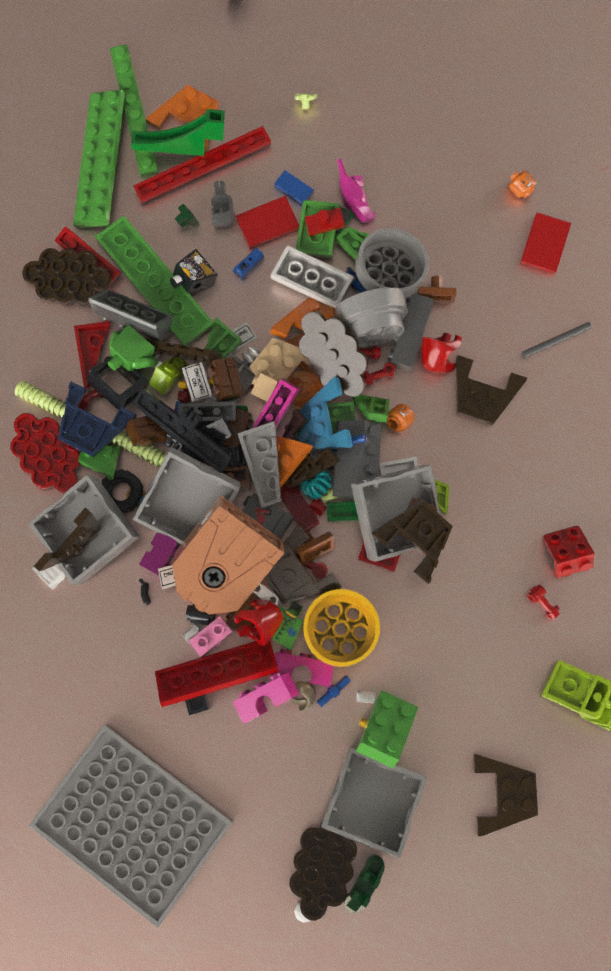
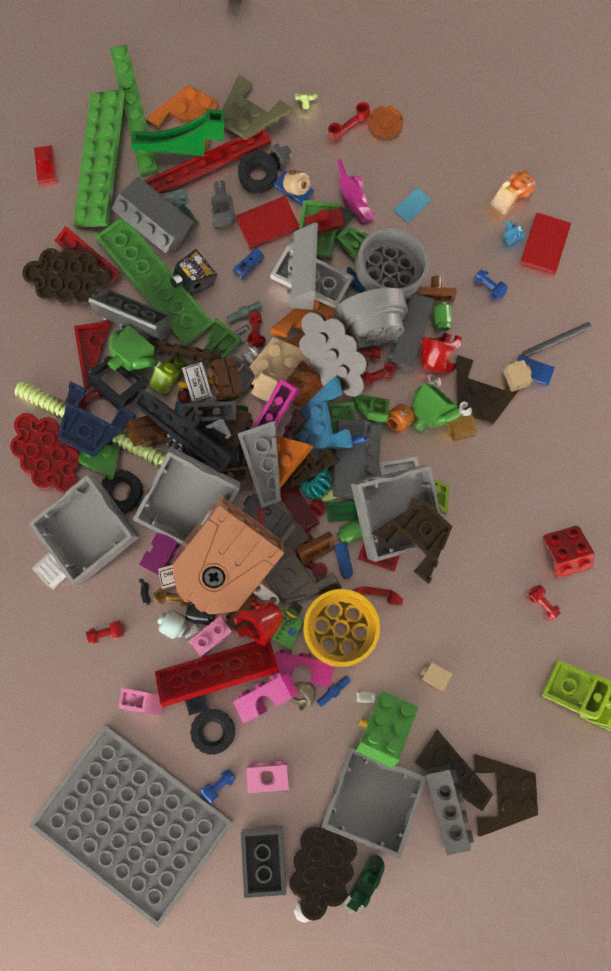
(45, 164): none -> red tile
(75, 542): dark brown wing -> none
(115, 629): none -> red bar
(140, 701): none -> bright pink arch
(152, 215): none -> dark grey slope
(161, 596): none -> pearl gold bar
(172, 624): none -> light aqua head
(177, 197): none -> clear light blue bar
(197, 731): none -> black tyre
(209, 793): none -> blue bar
(244, 116): none -> olive wing
(244, 312): none -> sand green bar
(254, 158): none -> black tyre
(254, 337): none -> red bar
(257, 784): none -> bright pink brick
(263, 862): none -> dark grey brick
(281, 155): none -> dark grey tile
(296, 182): none -> tan head
(303, 267): none -> light grey slope
(336, 131): none -> red bar
(344, 560): none -> blue bar
(350, 532): none -> bright green brick
(385, 123): none -> clear orange tile
(393, 597): none -> red bar
(412, 205): none -> medium azure sticker
(434, 407): none -> bright green torso
(435, 676): none -> tan brick
(440, 753): none -> dark brown wing
(442, 317): none -> bright green brick
(453, 841): none -> dark grey brick
(462, 428): none -> clear yellow brick
(498, 290): none -> blue bar
(505, 198): none -> clear yellow brick
(515, 234): none -> dark azure piece
(517, 375): none -> tan brick
(540, 372): none -> blue tile

